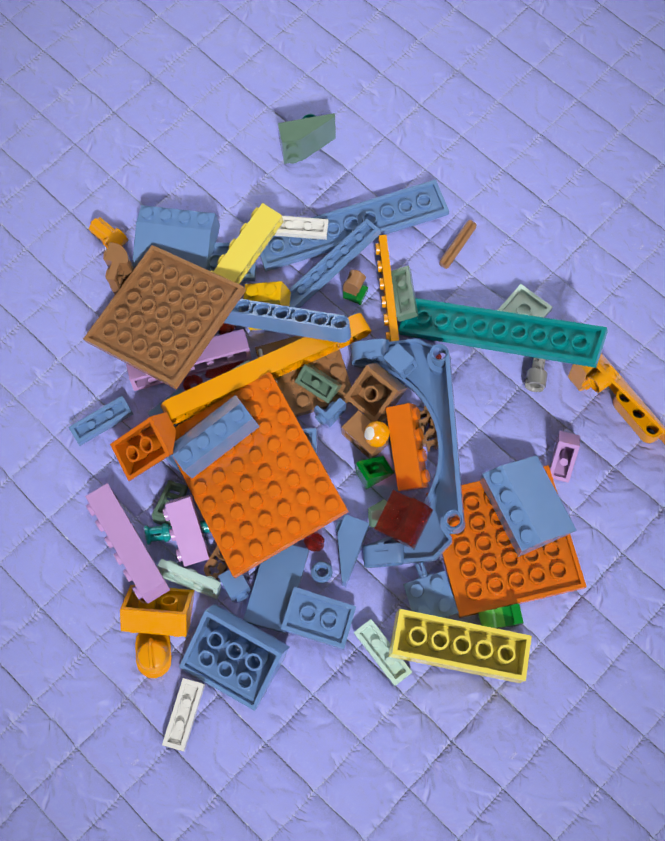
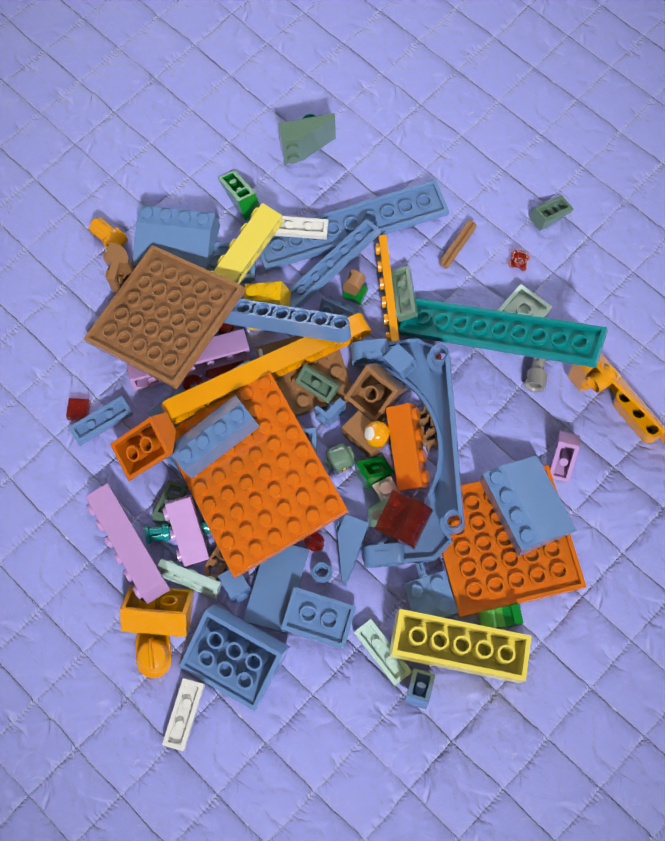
(77, 408): none -> clear red plate
(239, 193): none -> green slope
(334, 306): none -> medium blue hinge
(339, 458): none -> sand green head
(384, 488): none -> white plate
(420, 689): none -> medium blue slope
(521, 255): none -> clear red plate
(542, 220): none -> sand green slope

